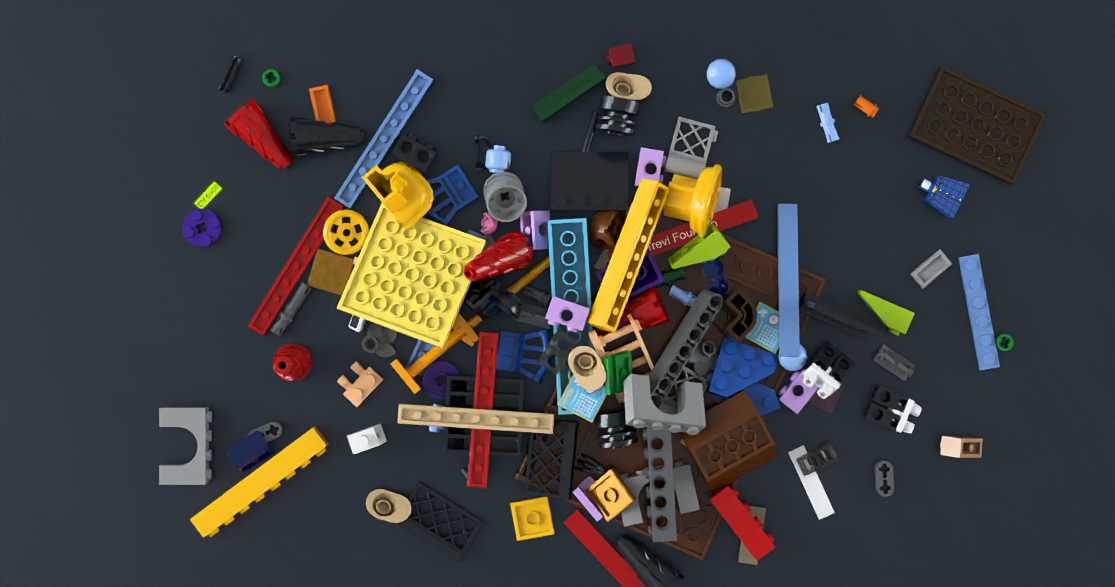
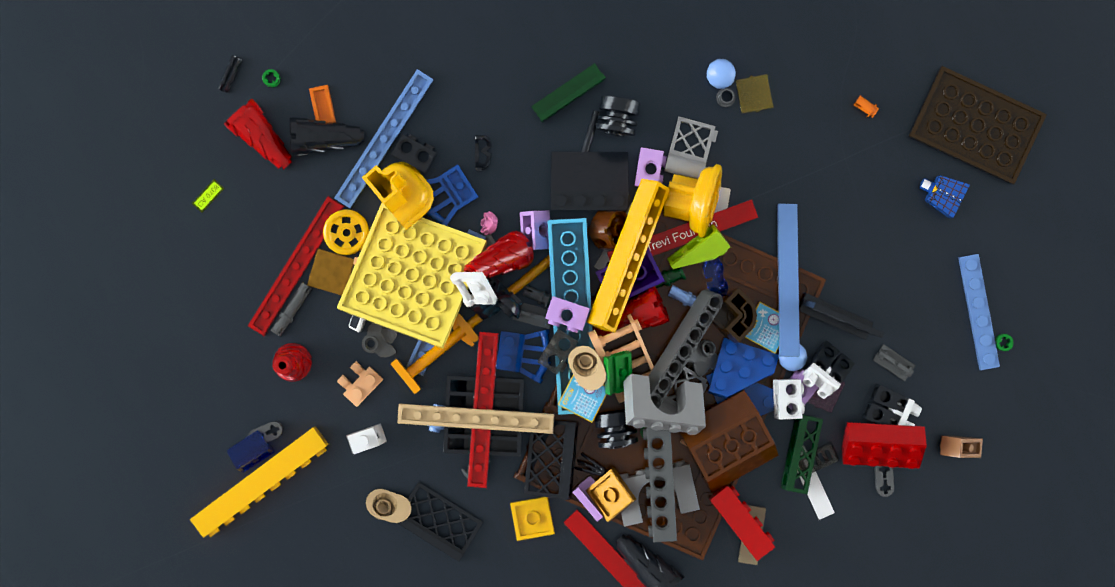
(197, 470): light grey arch -> none
(206, 237): dark purple plate -> none
(435, 370): dark purple plate -> none
(479, 286): none -> white plate
(498, 159): light blue head -> none
(504, 196): light grey wheel -> none
(620, 56): dark red brick -> none
(628, 86): tan piece -> none
(782, 399): none -> white brick
(794, 454): none -> dark green fence
(827, 122): light blue pin -> none
(883, 445): none -> red brick
(889, 314): lime slope -> none
(931, 268): light grey tile -> none

